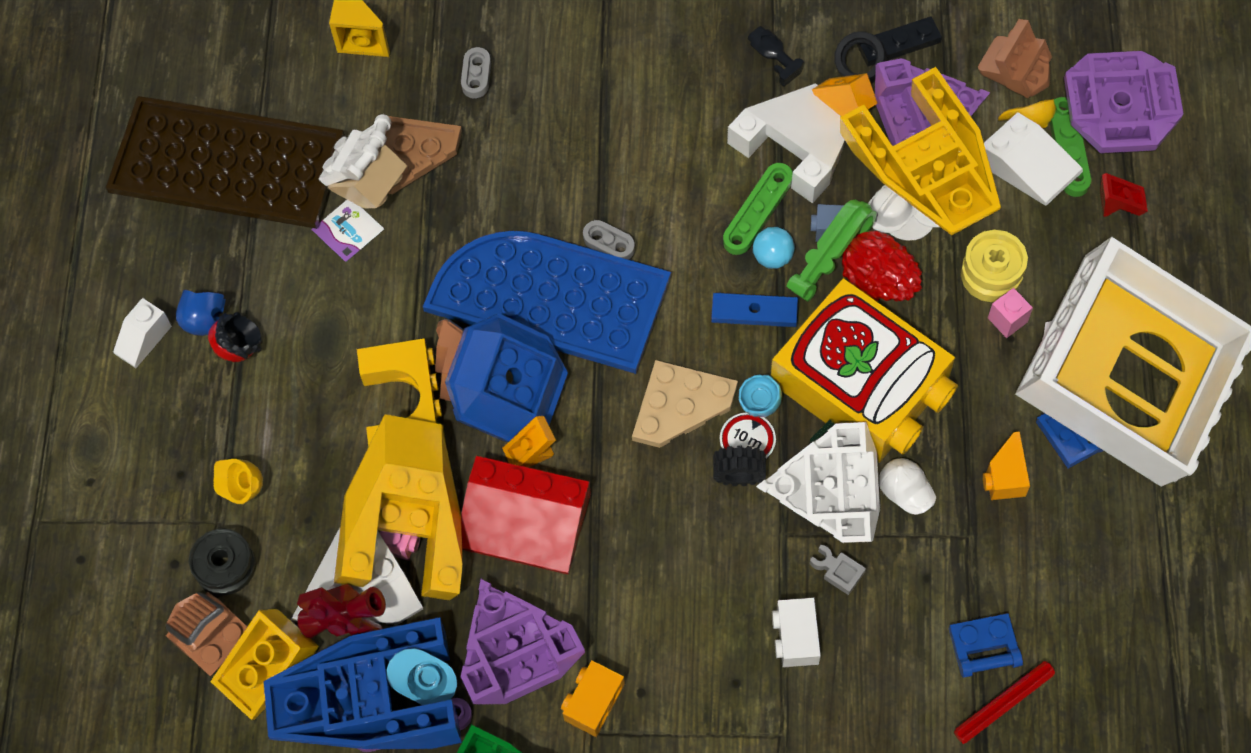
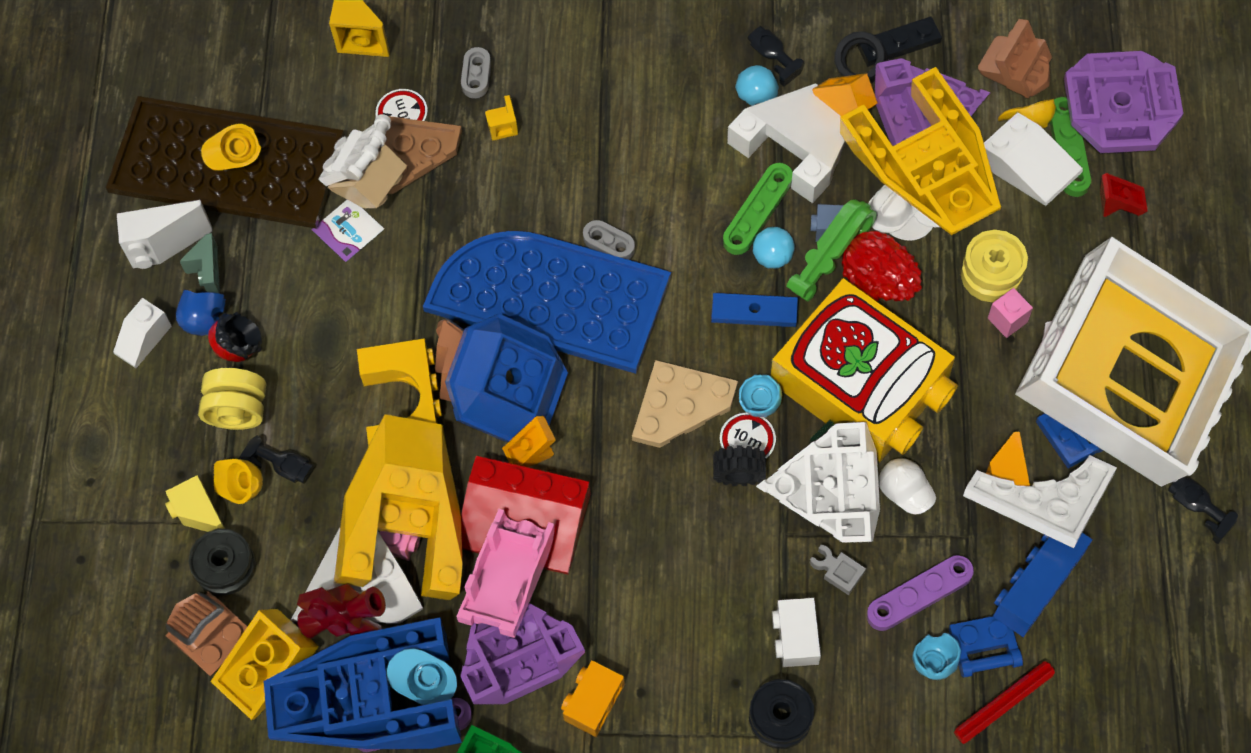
(161, 232): none -> white slope
(193, 506): none -> light yellow slope
(204, 261): none -> sand green slope
(231, 148): none -> yellow piece
(232, 398): none -> light yellow wheel
(285, 463): none -> black piece
(403, 104): none -> sticker
(502, 121): none -> yellow panel
(506, 574): none -> bright pink piece
(756, 85): none -> medium azure hair
(786, 696): none -> black wheel
(919, 593): none -> medium lavender plate
(937, 656): none -> medium azure hair
(1038, 582): none -> blue brick
(1047, 506): none -> white plate
(1198, 499): none -> black piece

